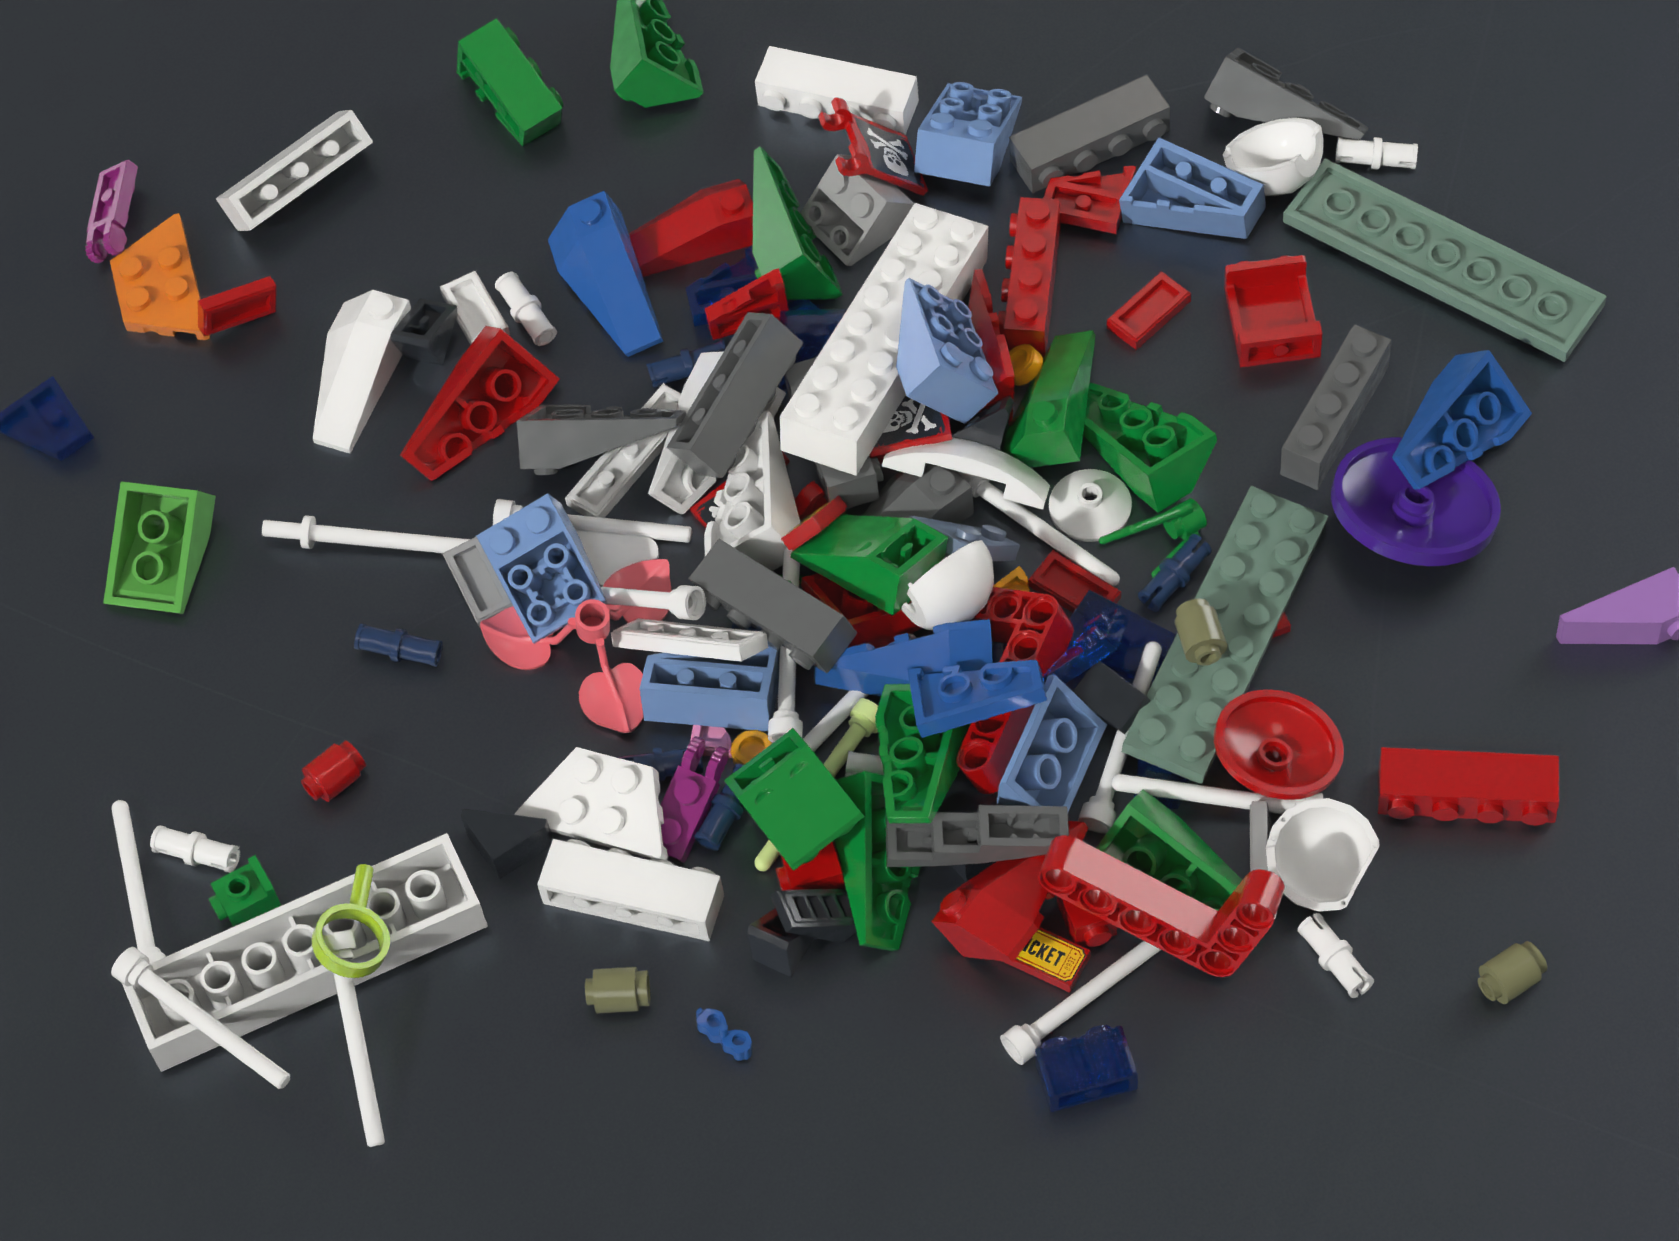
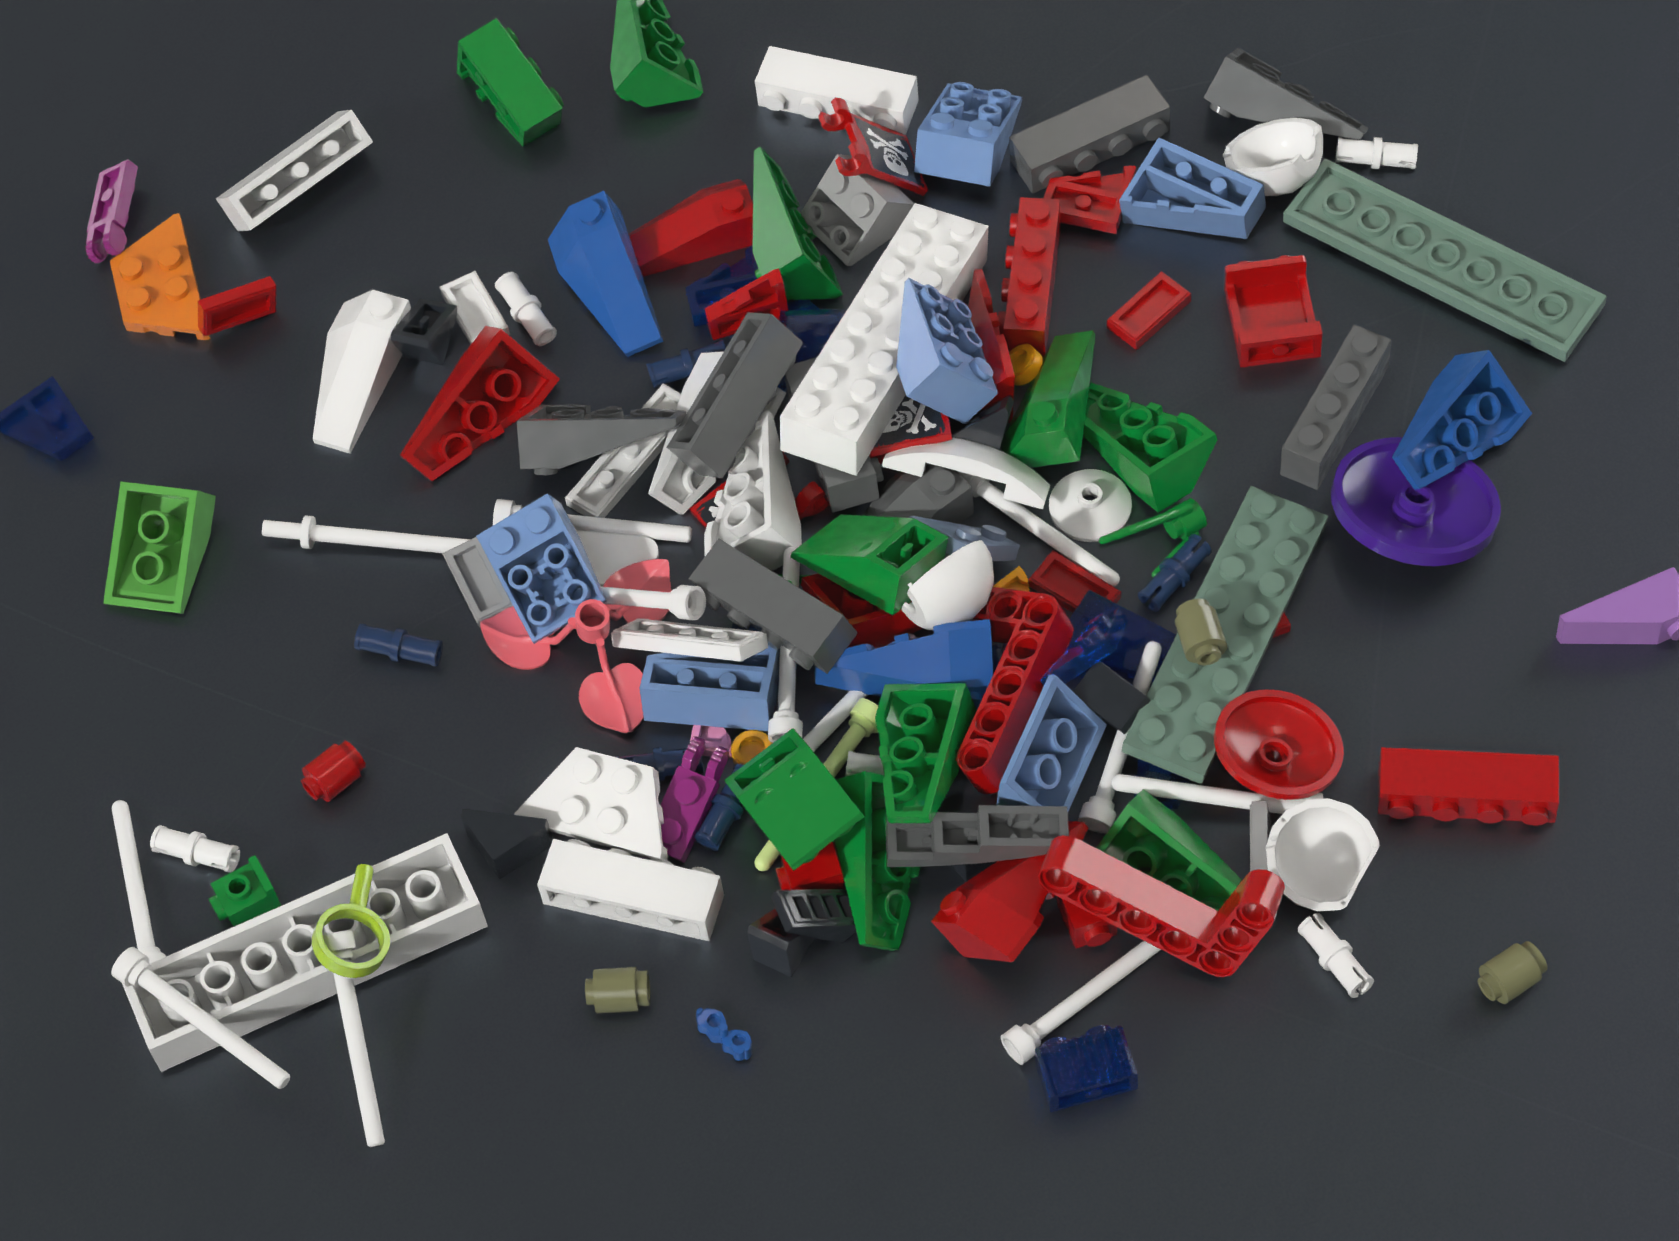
(814, 523): red tile -> none
(966, 697): blue wing -> none
(1052, 959): tile -> none

